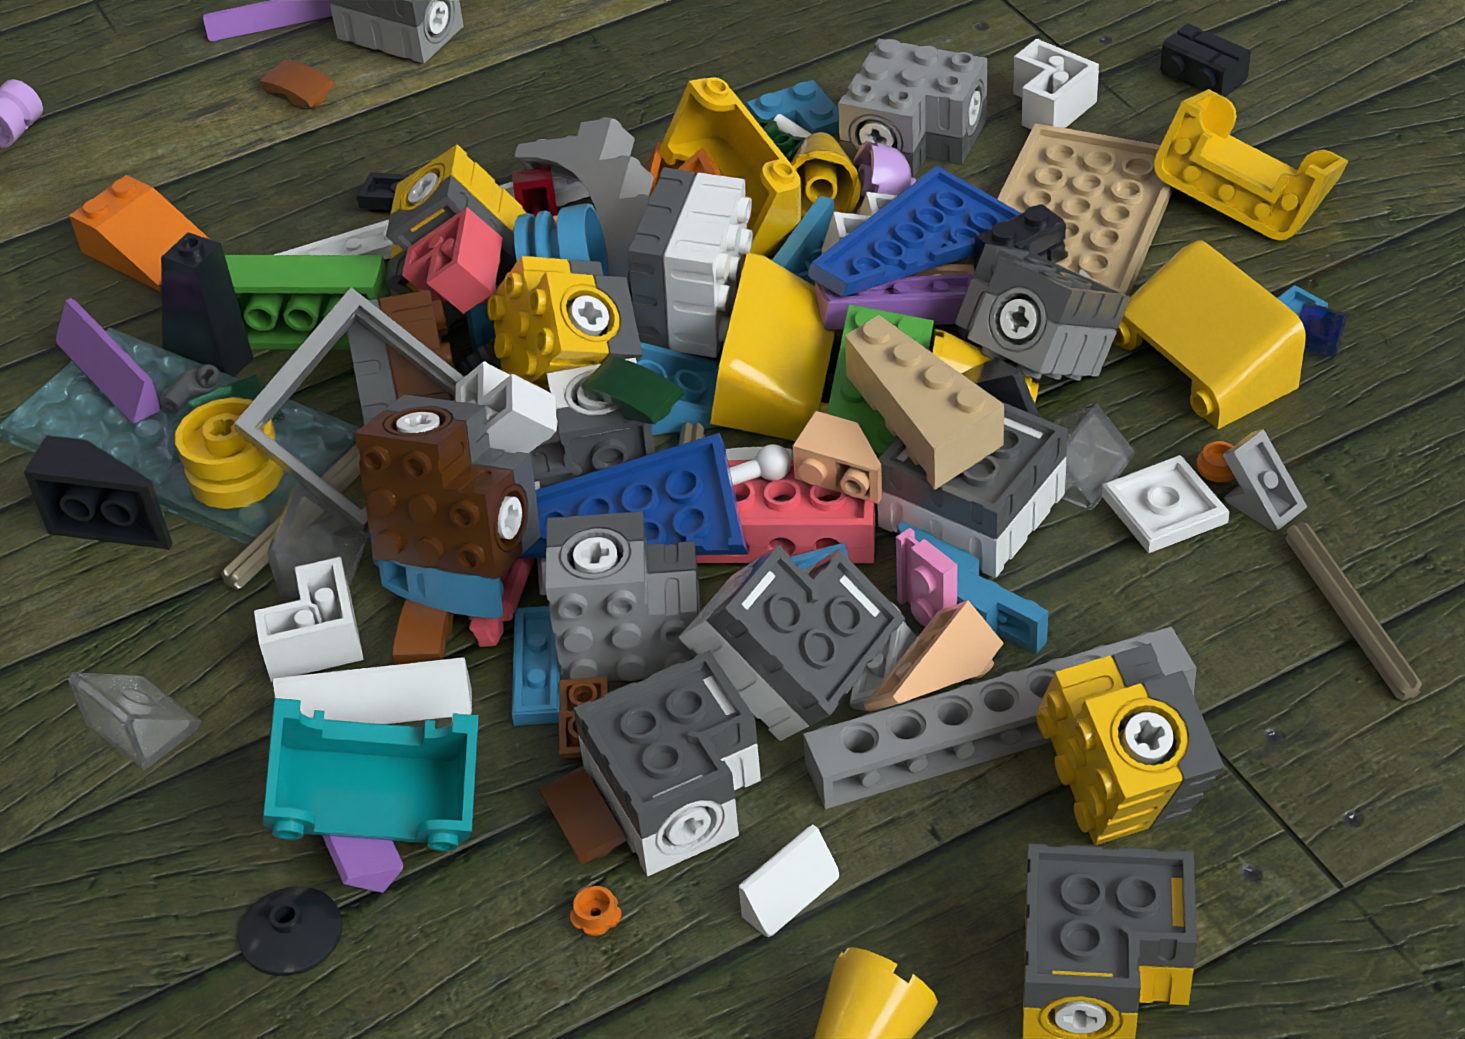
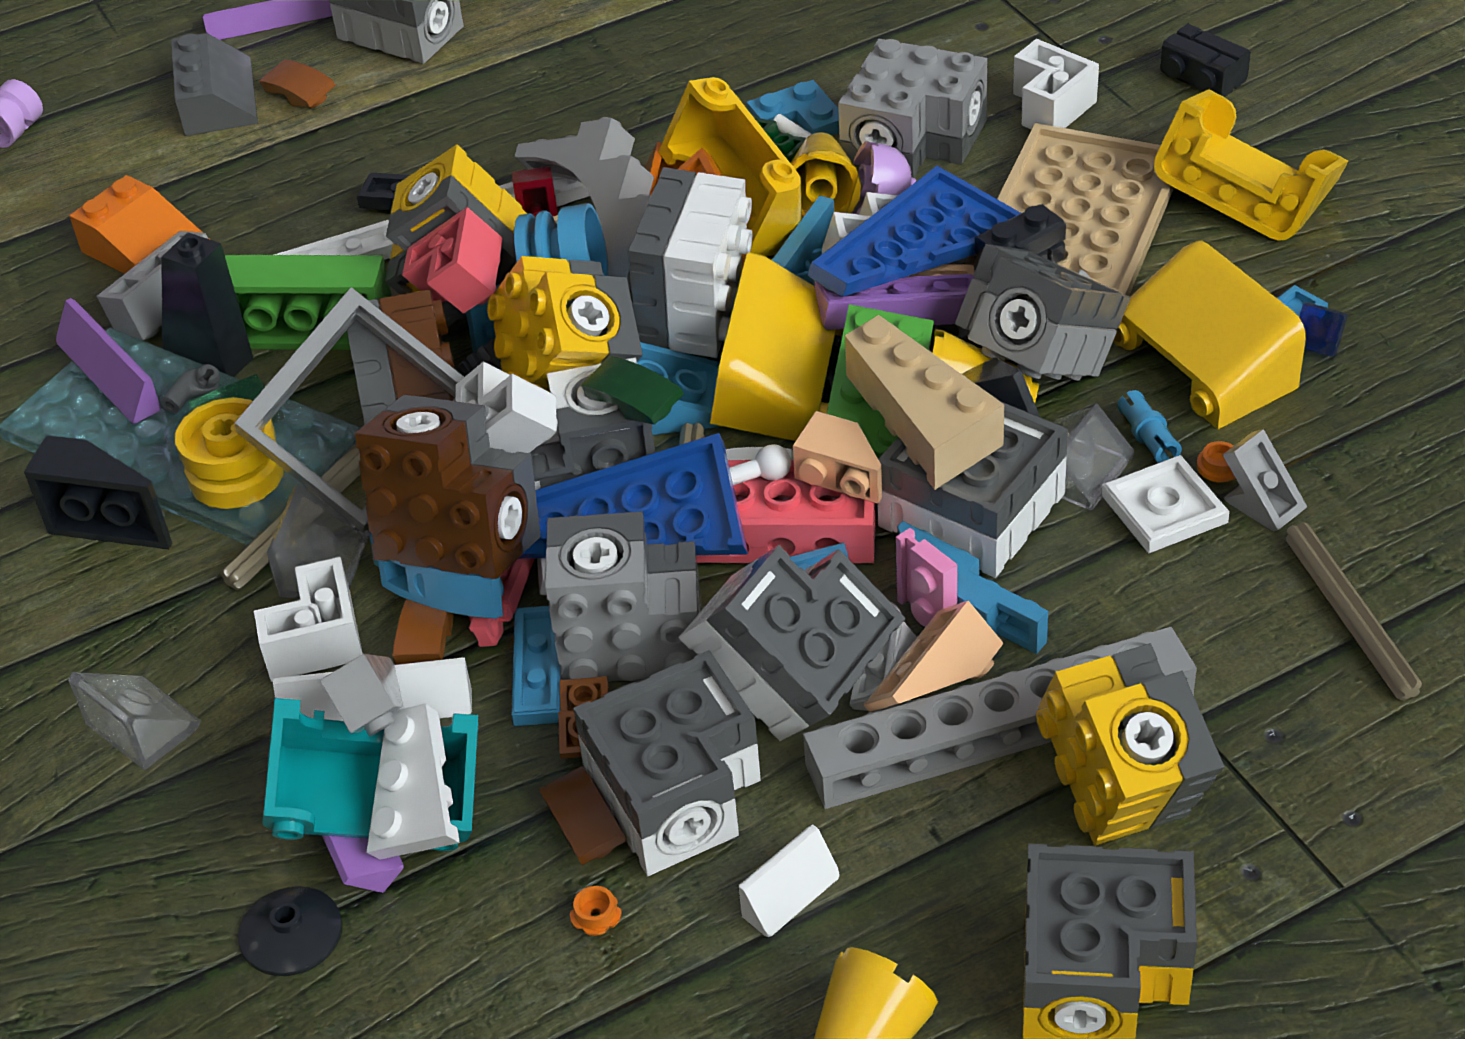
(136, 298): none -> light grey slope
(212, 84): none -> dark grey slope
(365, 693): none -> light grey slope
(410, 788): none -> white wing
(1148, 426): none -> dark azure pin

